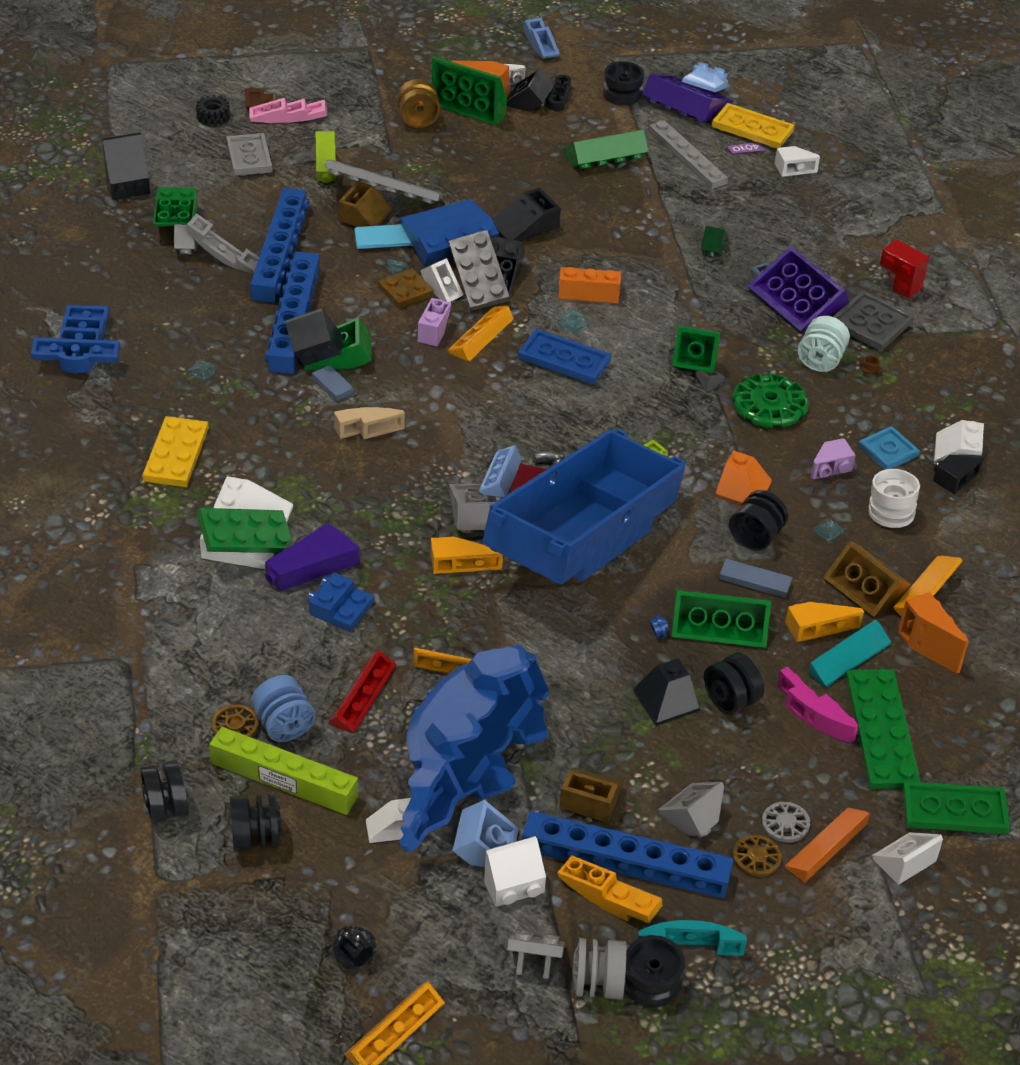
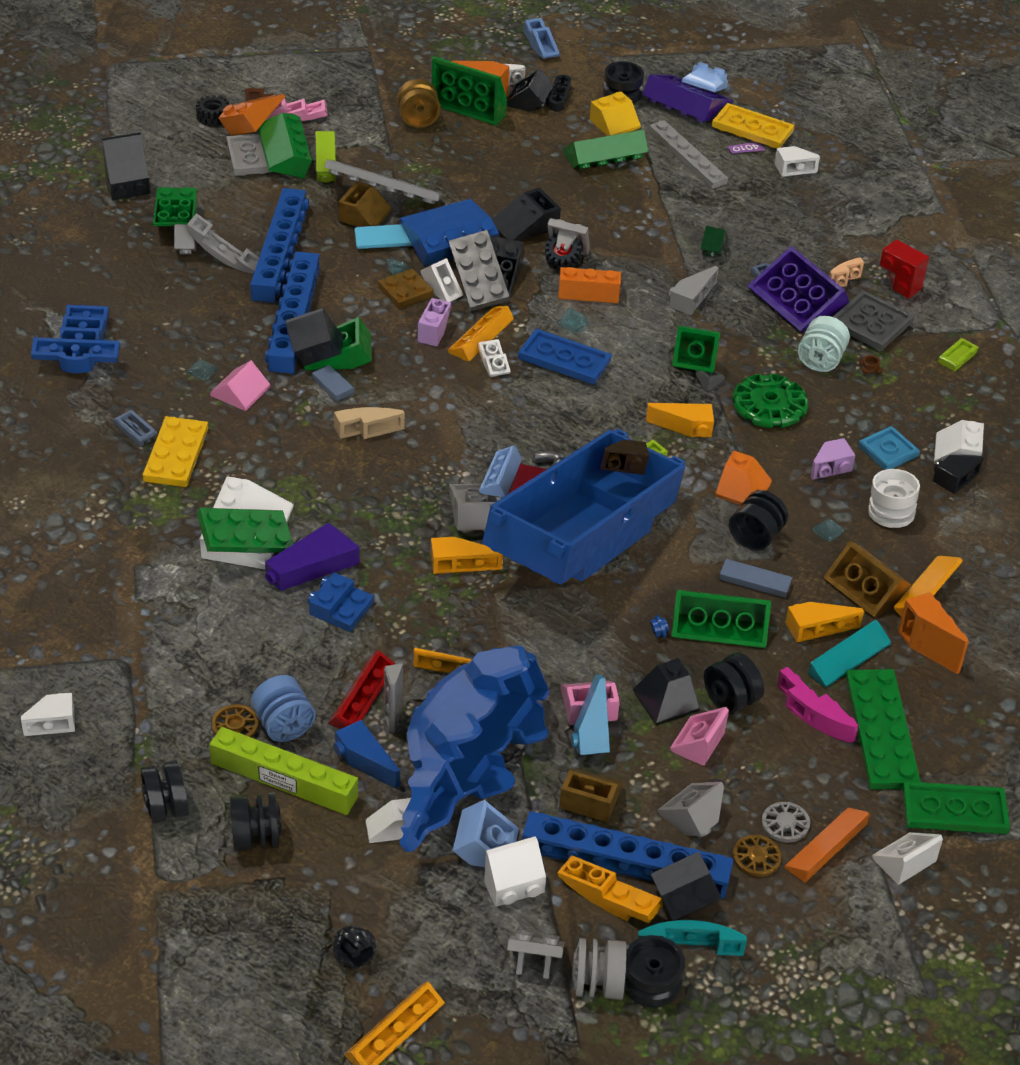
(50, 716): none -> white slope
(132, 429): none -> sand blue tile
(242, 386): none -> bright pink slope
(249, 115): none -> orange slope
(285, 145): none -> green slope
(365, 753): none -> blue slope
(393, 695): none -> light grey slope
(493, 358): none -> white slope
(566, 243): none -> plate
(575, 695): none -> bright pink slope
(591, 726): none -> dark azure slope
(614, 114): none -> yellow slope
(626, 457): none -> dark brown slope
(683, 418): none -> light orange slope
(686, 887): none -> black slope
(692, 290): none -> light grey slope
(701, 735): none -> bright pink slope
(847, 271): none -> light nougat slope
(958, 354): none -> lime tile

